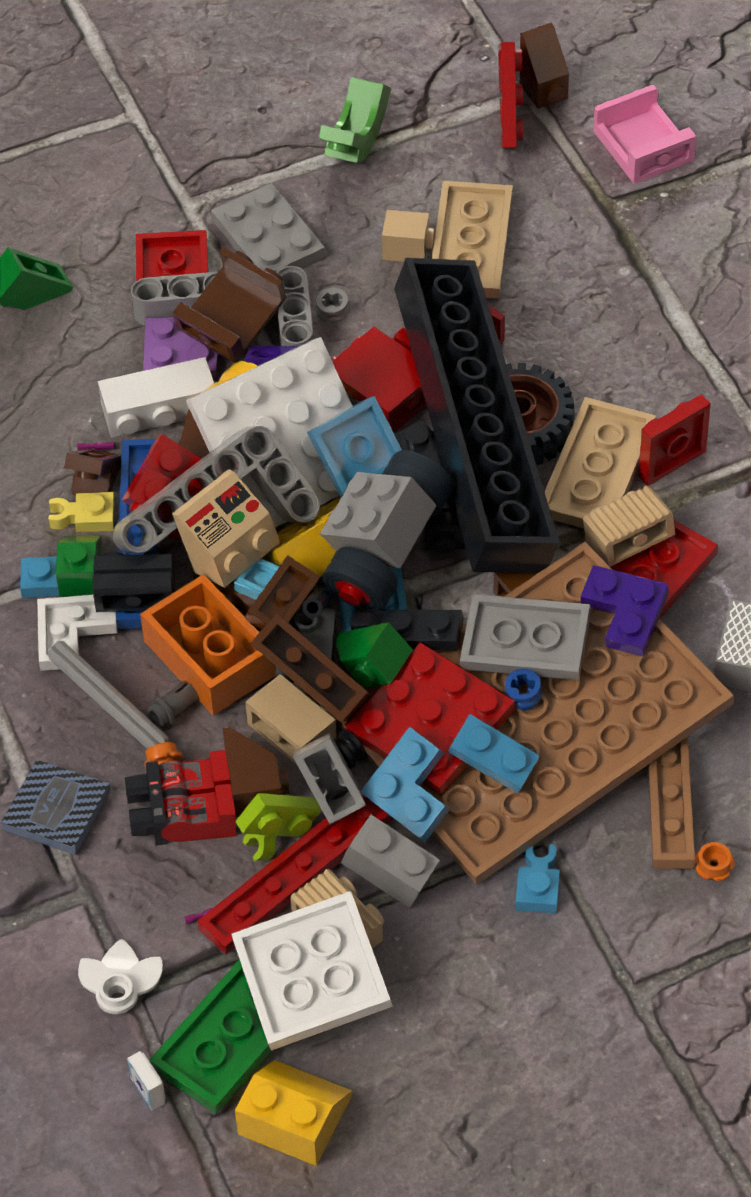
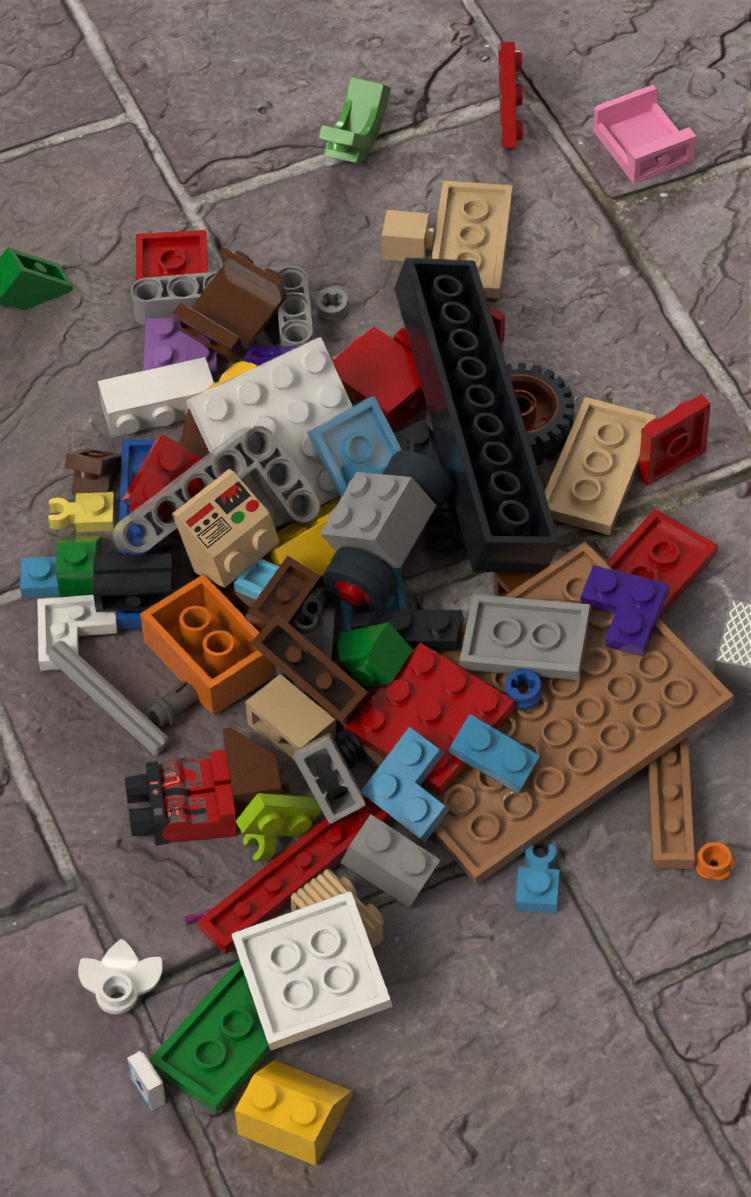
(56, 807): tile -> none
(98, 445): magenta piece -> none
(162, 753): orange plate -> none
(268, 230): light grey plate -> none
(543, 66): reddish brown slope -> none
(628, 525): tan brick -> none

